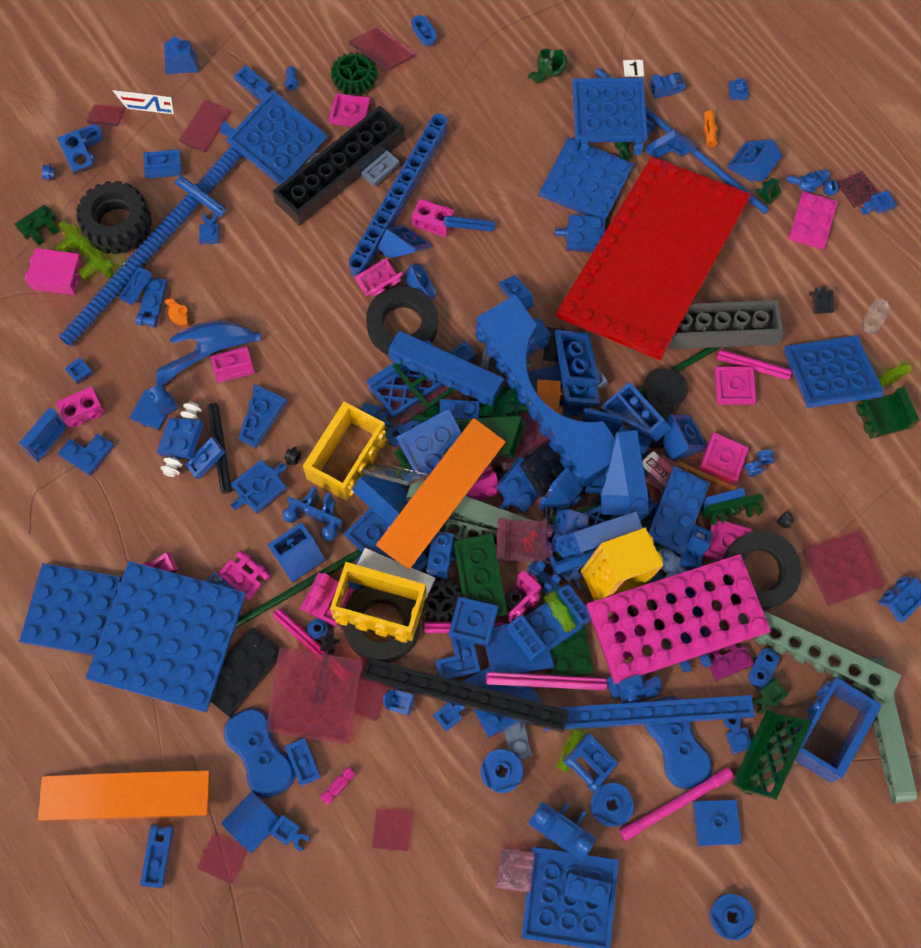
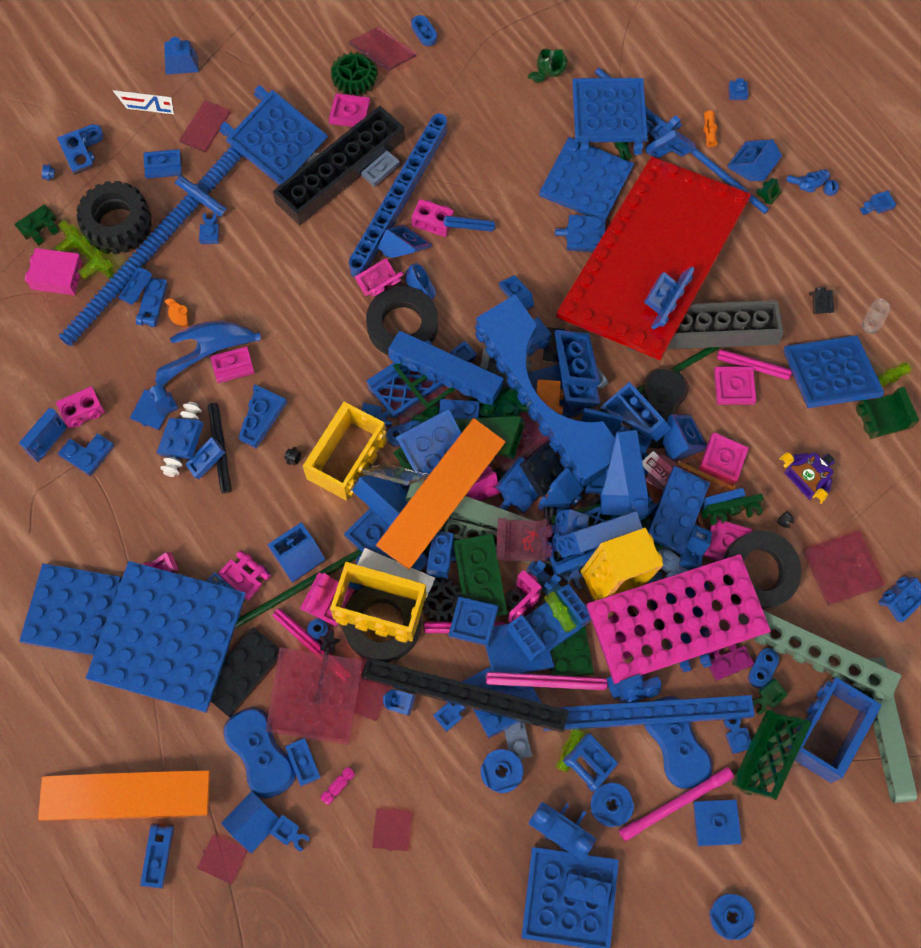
(78, 370): blue plate -> none
(106, 115): clear pink piece -> none
(250, 80): blue plate -> none
(258, 486): blue plate -> none
(291, 78): blue pin -> none
(307, 506): blue piece -> none
(460, 665): blue plate -> none
(515, 870): clear pink piece -> none
(633, 68): white sticker -> none
(663, 128): none -> blue plate
(664, 295): none -> blue bracket
(666, 85): blue leg -> none
(754, 468): blue bush -> none
(766, 457): blue bush -> none
(810, 473): none -> torso
(813, 220): dark pink plate -> none
(857, 188): clear pink piece -> none

